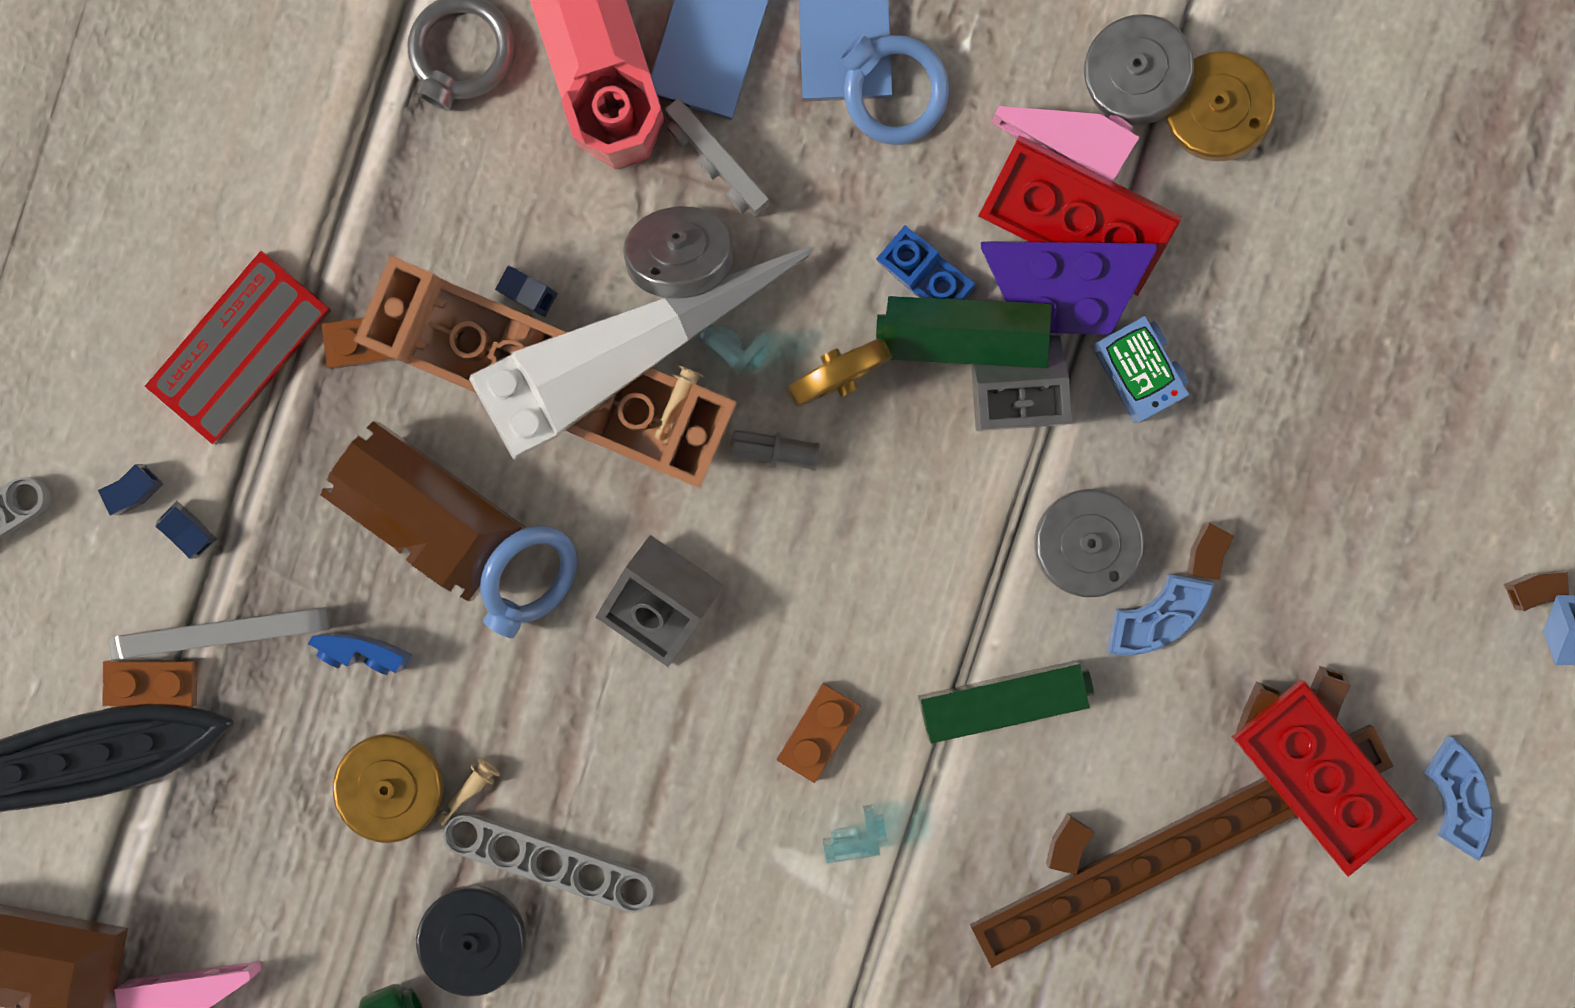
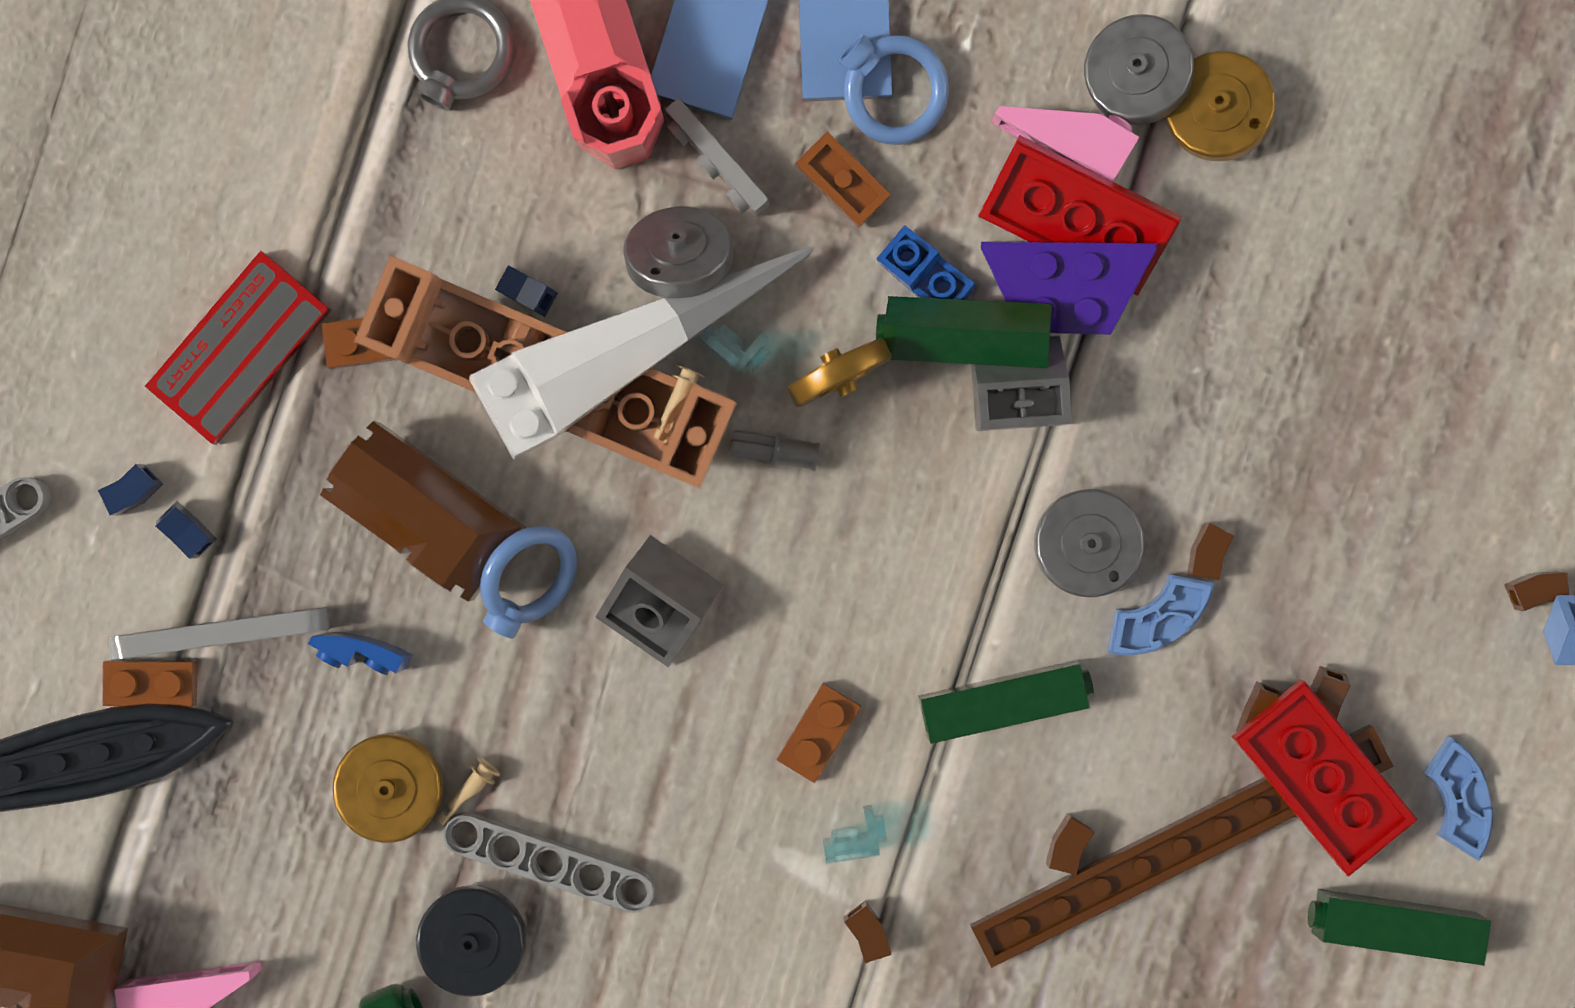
(842, 179): none -> dark orange plate
(868, 931): none -> reddish brown piece
(1141, 369): brick -> none
(1399, 927): none -> dark green brick

